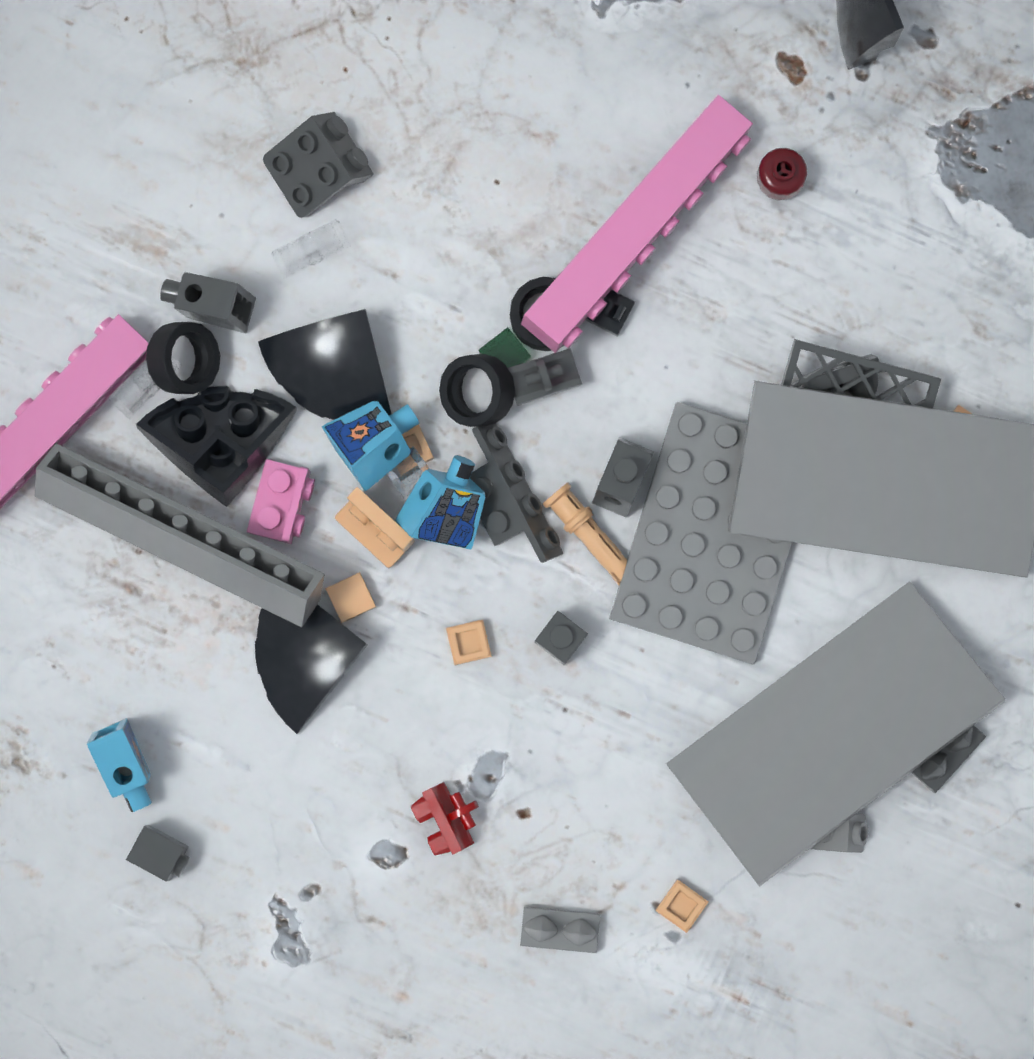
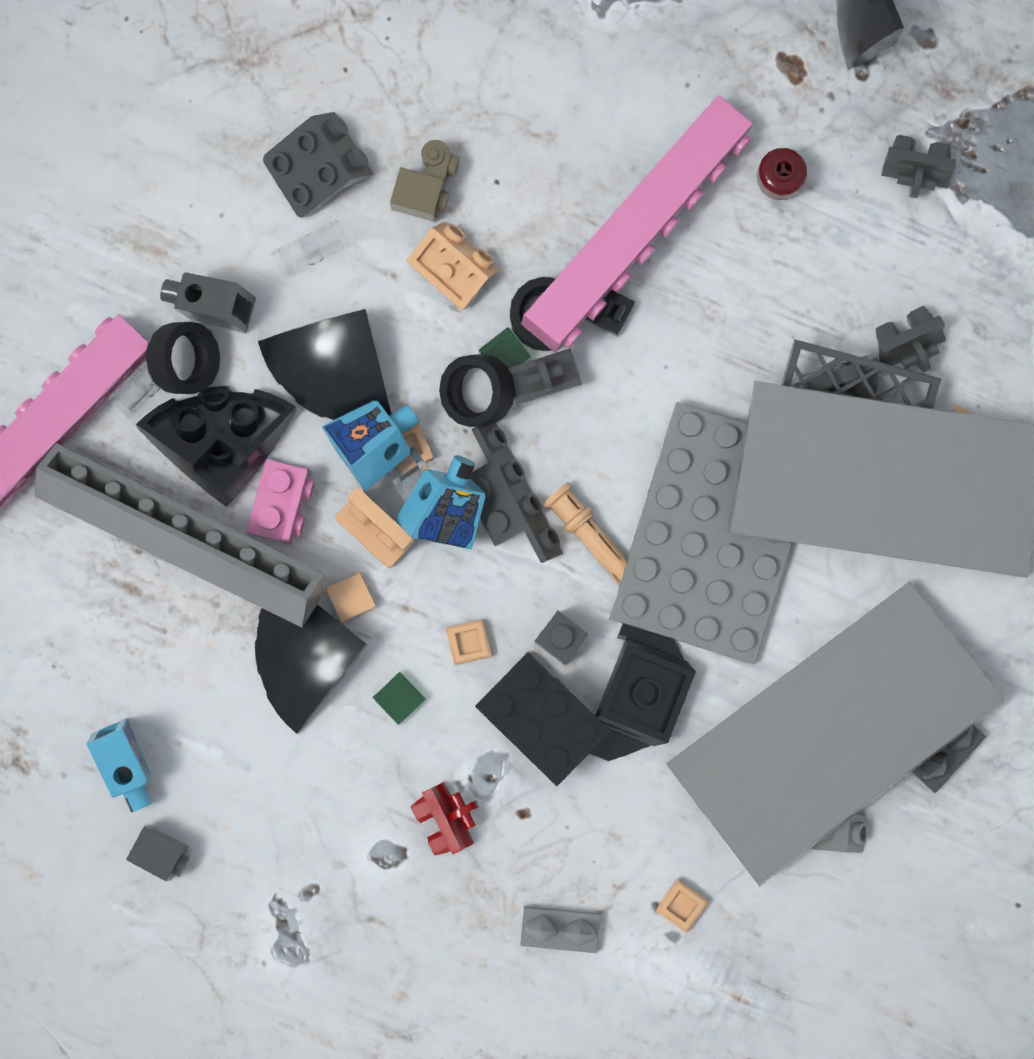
(399, 698): none -> clear green tile
(424, 192): none -> dark tan brick
(453, 264): none -> light nougat bracket
(542, 719): none -> black bracket
(622, 477): dark grey torso -> none
(642, 694): none -> black piece
(914, 344): none -> dark grey hips
(918, 168): none -> dark grey hips

